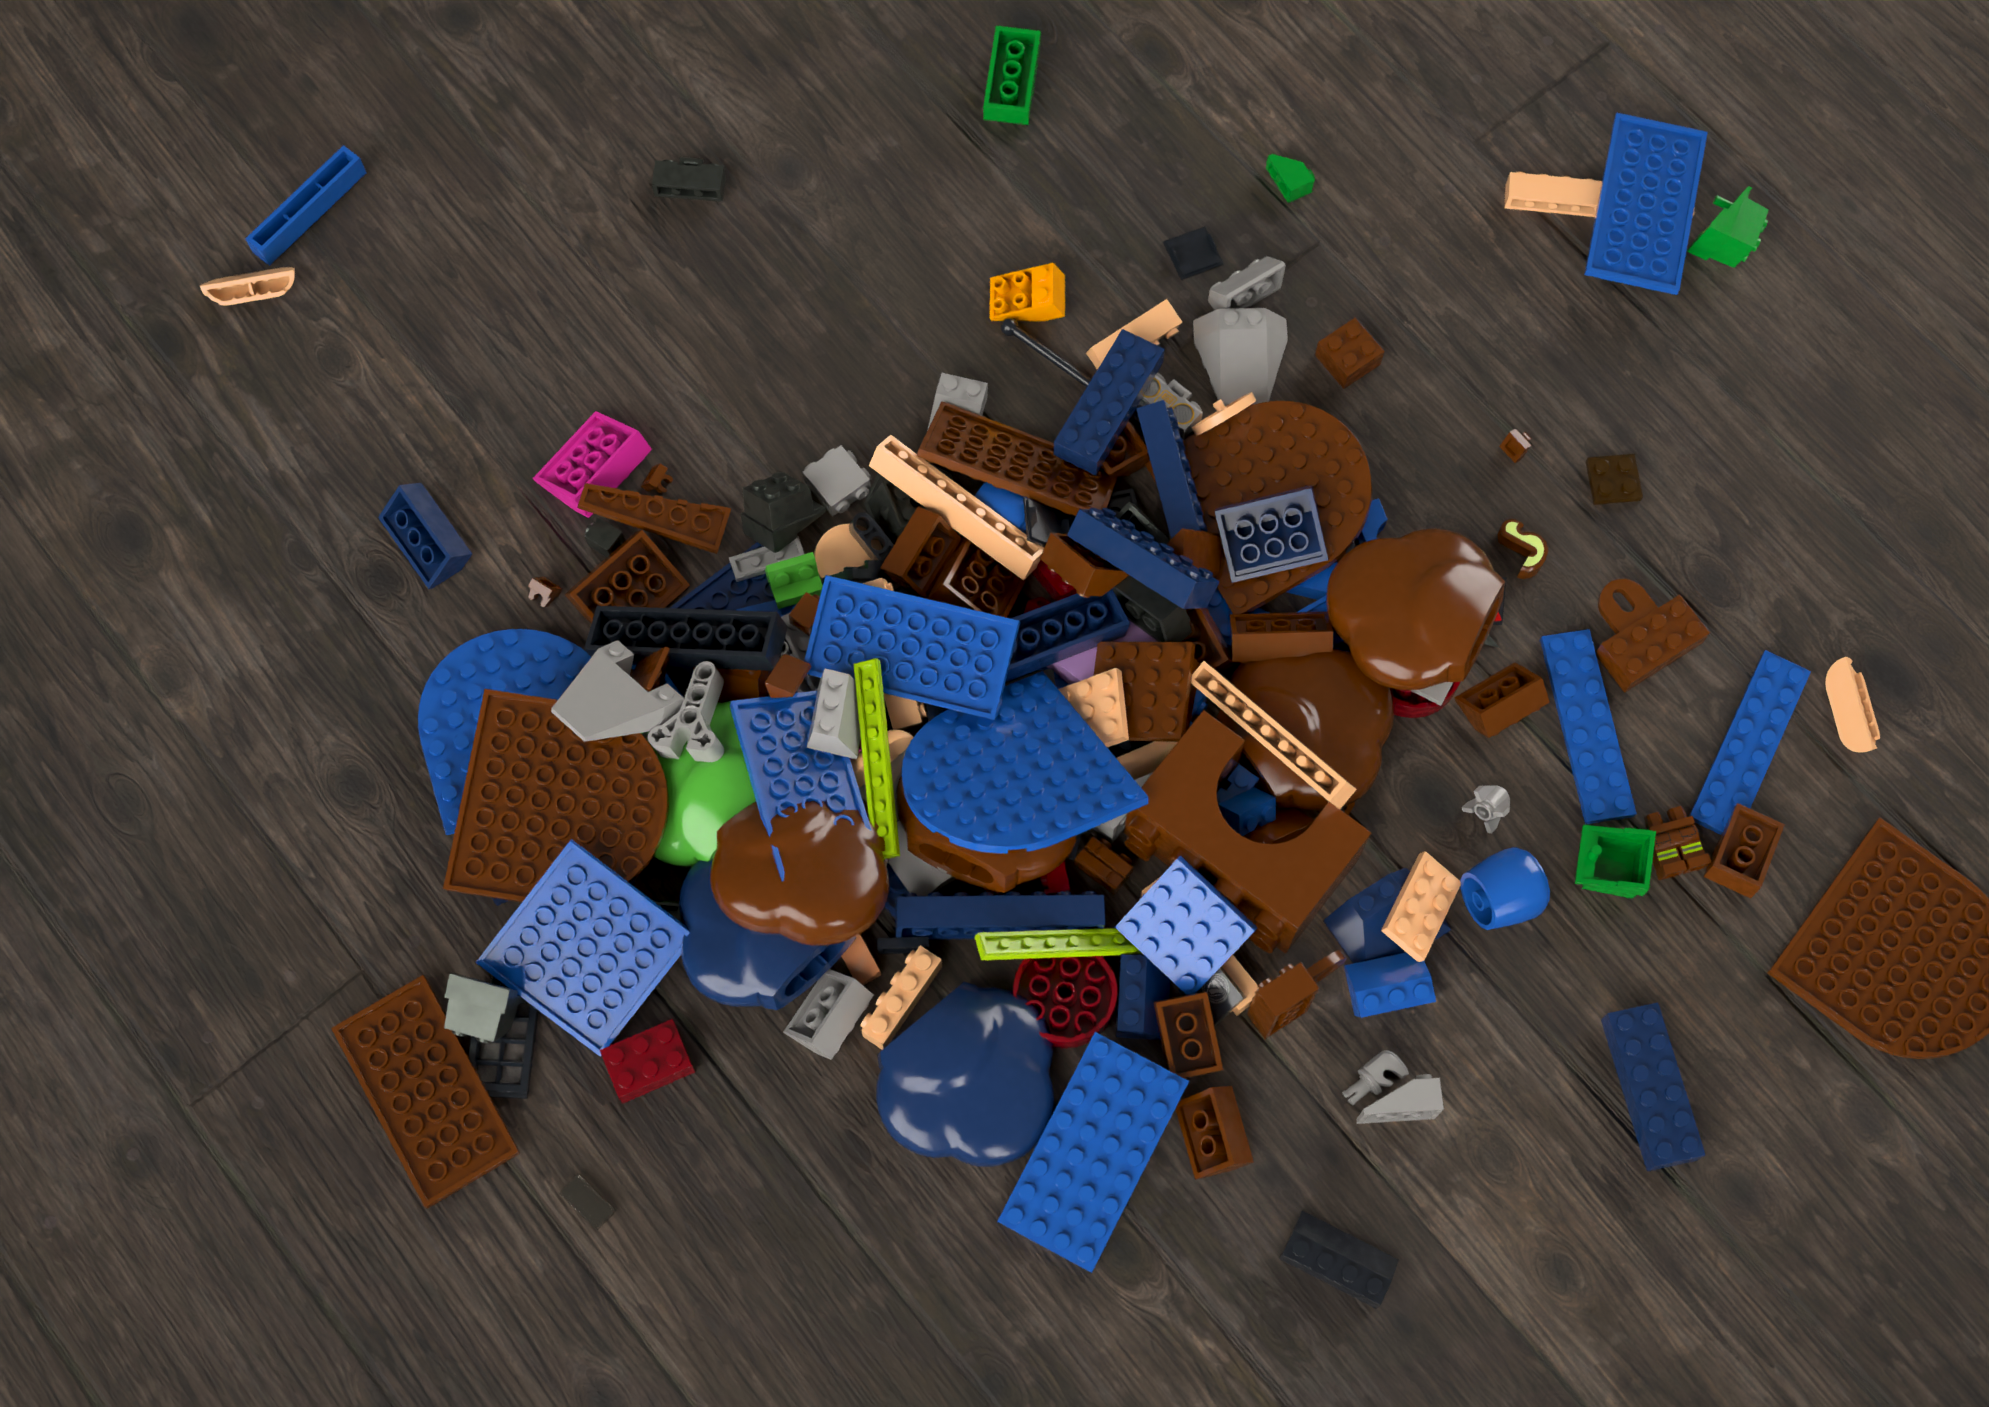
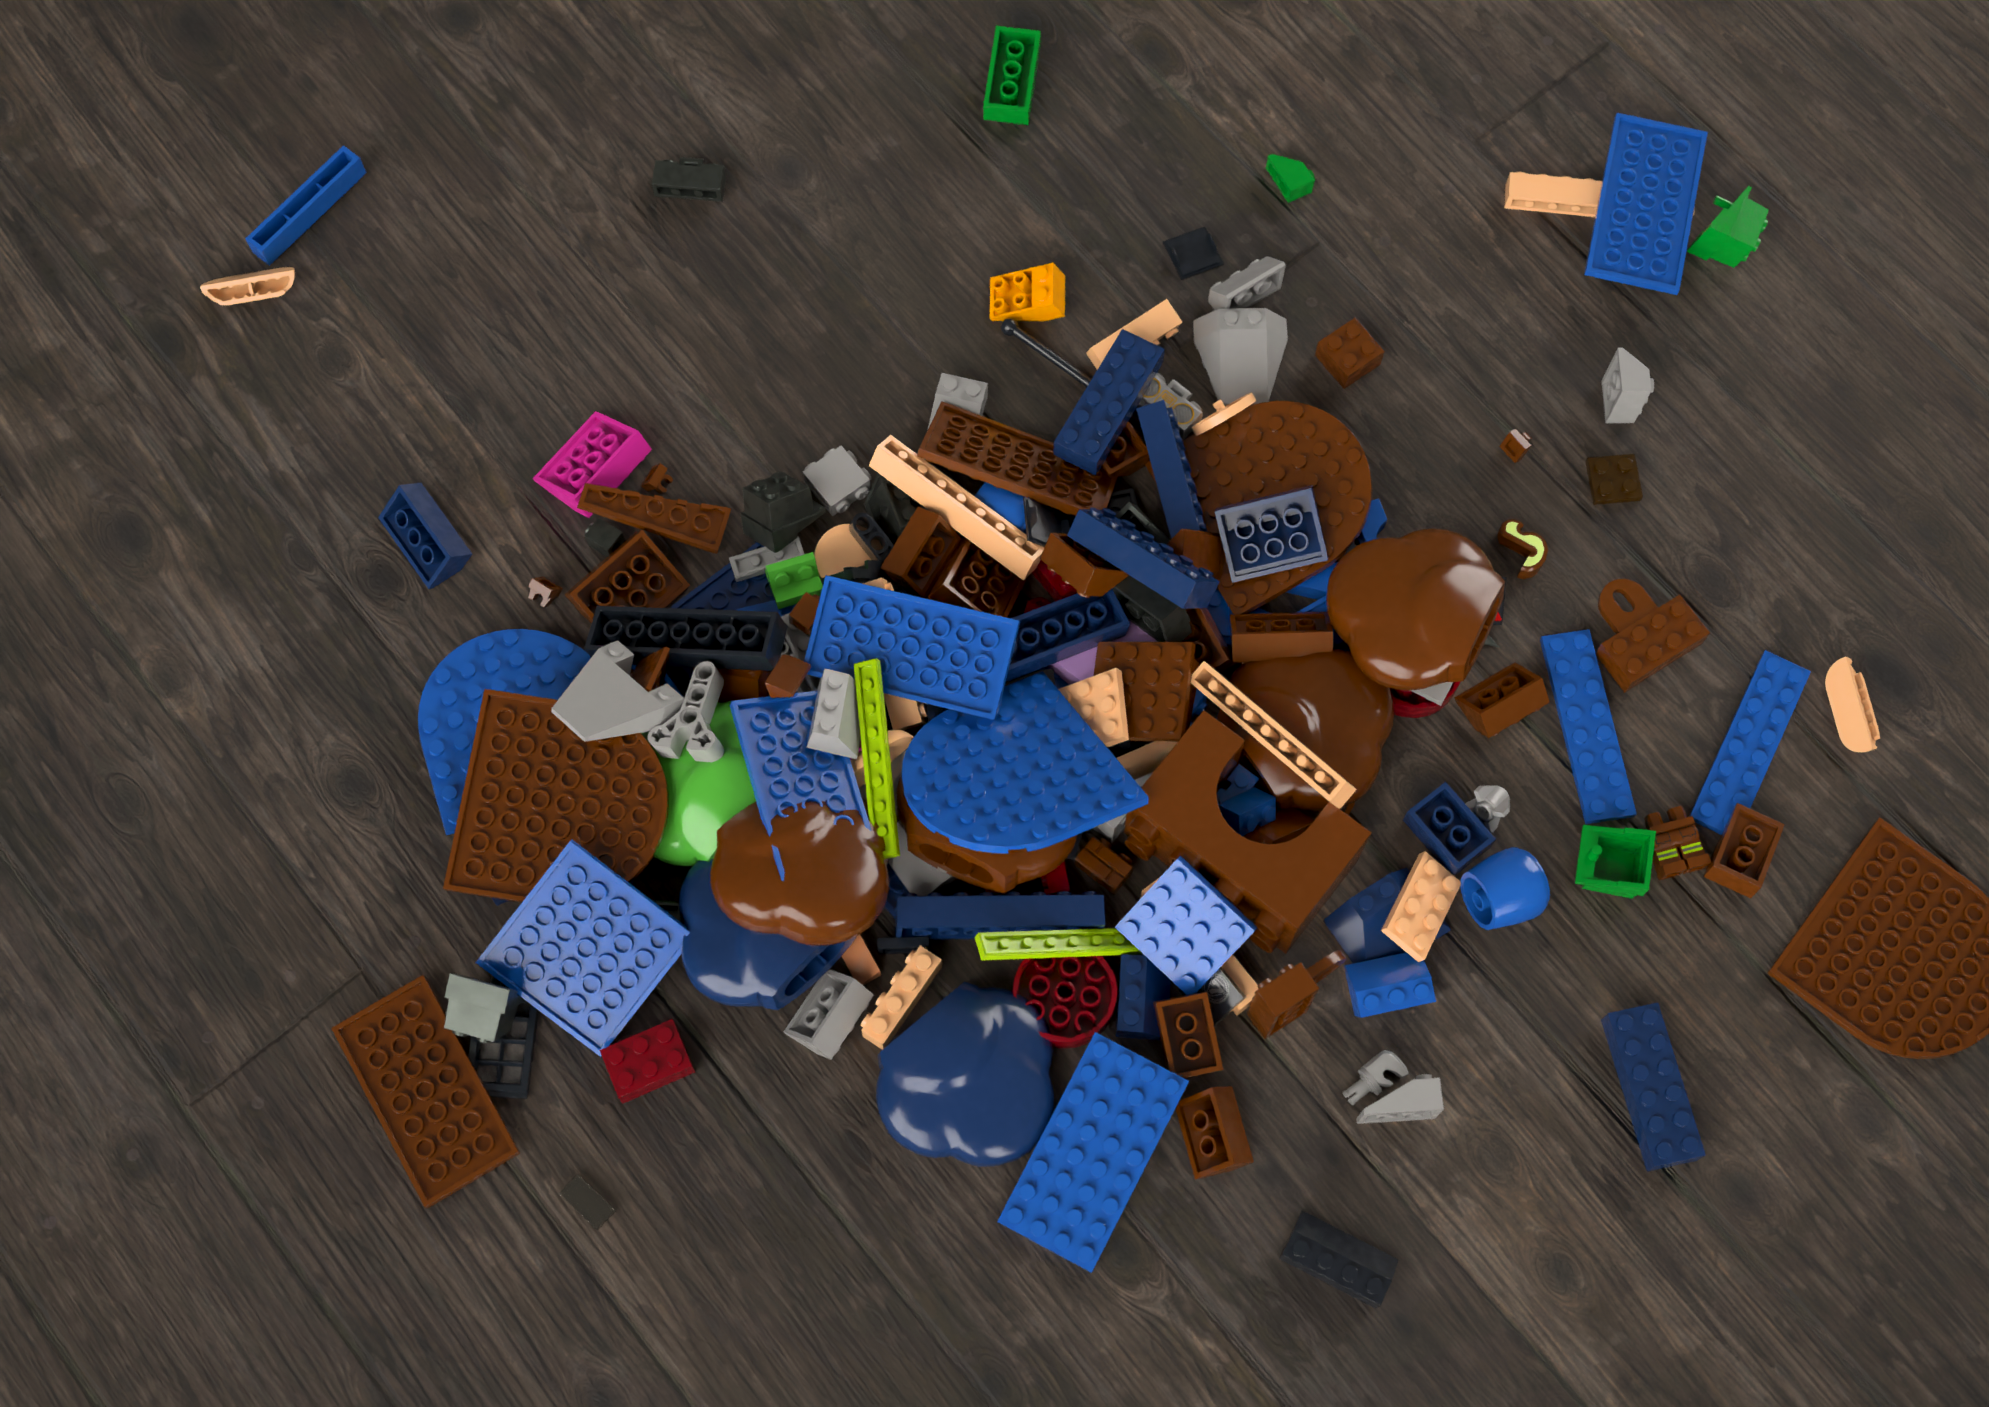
(1449, 829): none -> dark blue brick
(1625, 388): none -> light grey slope

